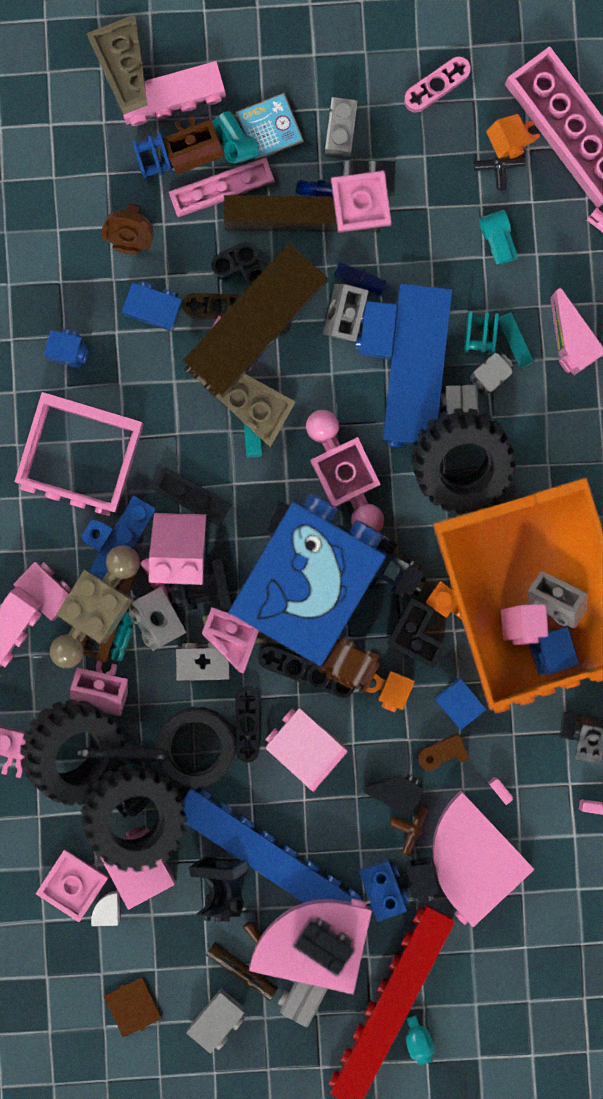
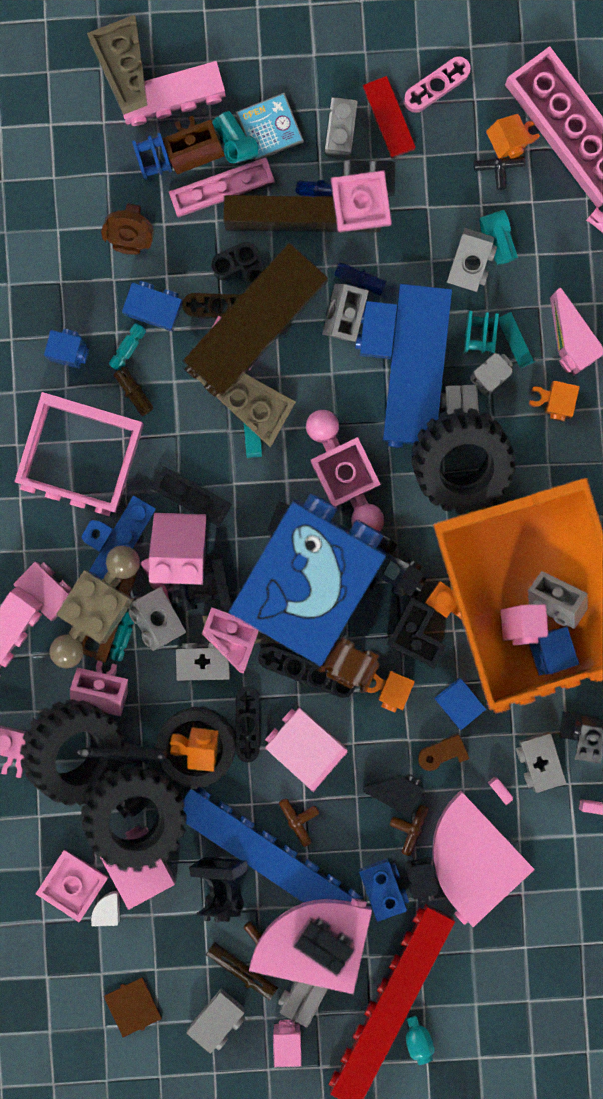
(127, 347): none -> teal axle
(133, 391): none -> dark brown axle
(200, 748): none -> orange brick
(287, 1044): none -> bright pink brick
(295, 821): none -> reddish brown piece
(389, 117): none -> red tile
(472, 244): none -> light grey brick
(543, 747): none -> light grey brick
(560, 400): none -> orange brick

